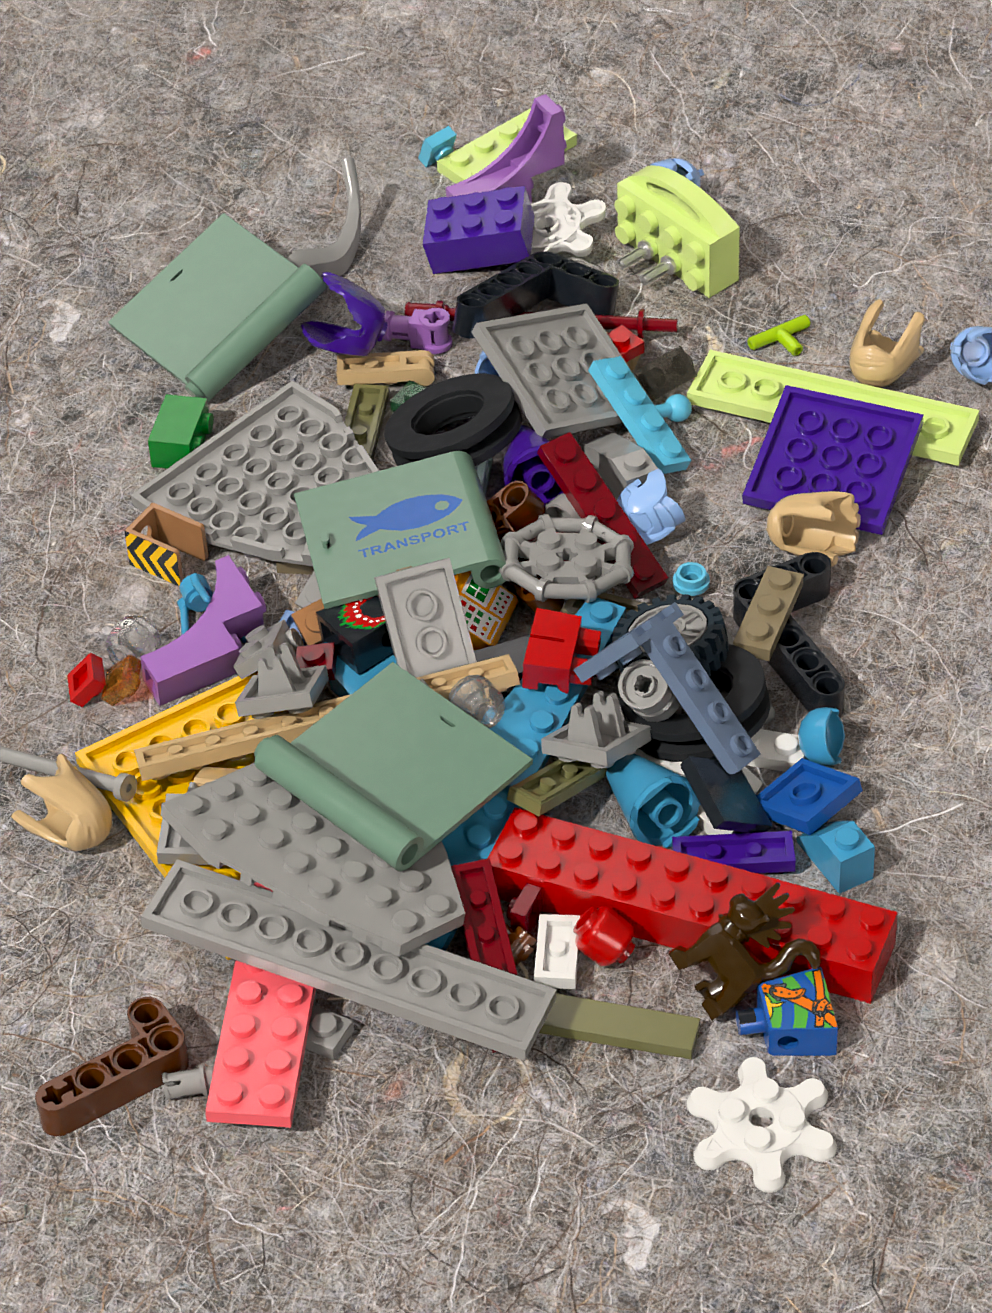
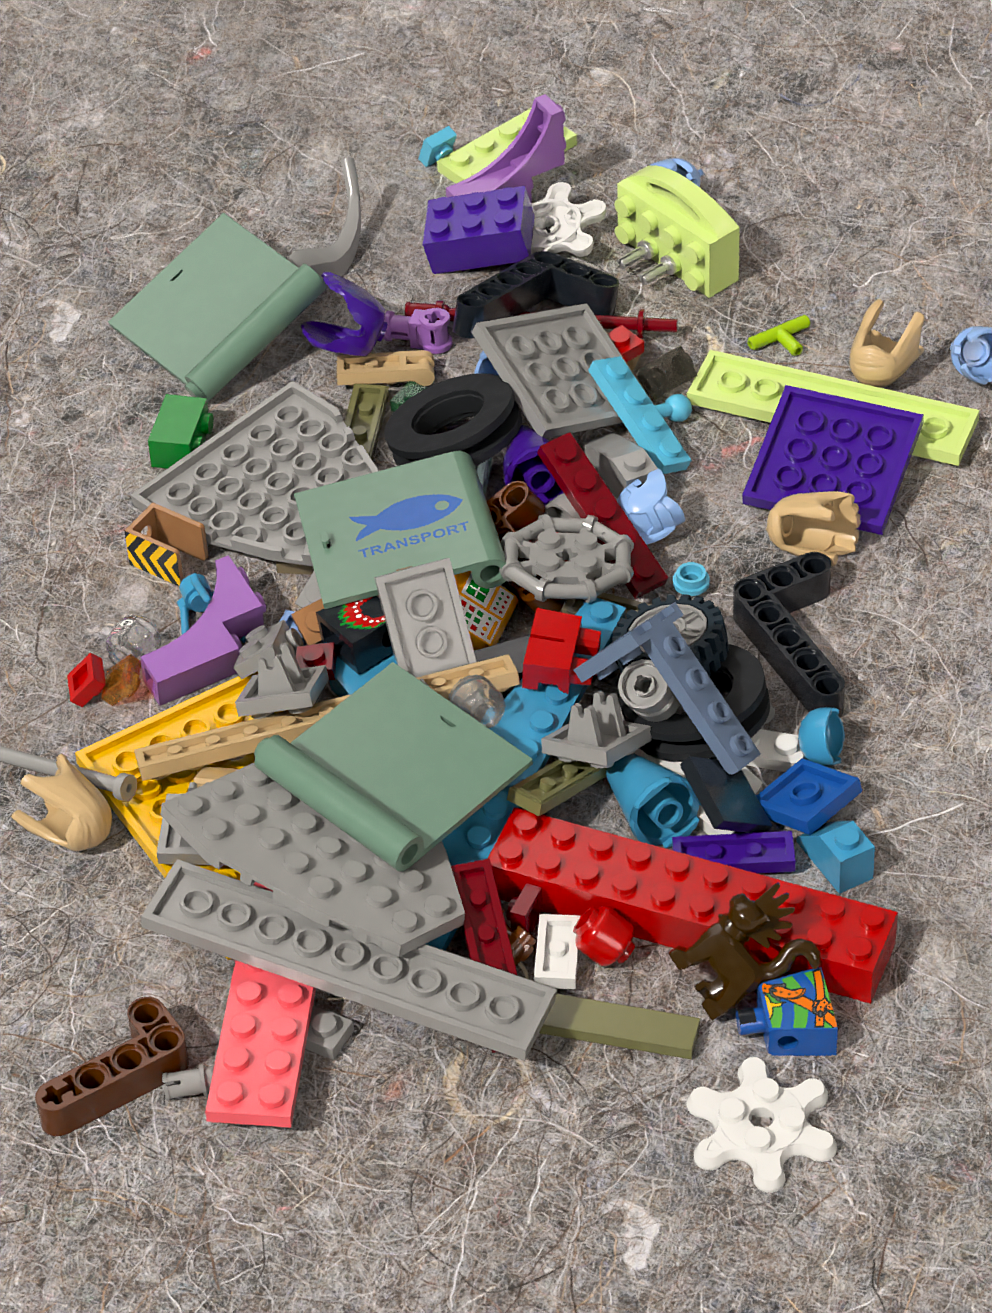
(769, 612): dark tan plate -> none

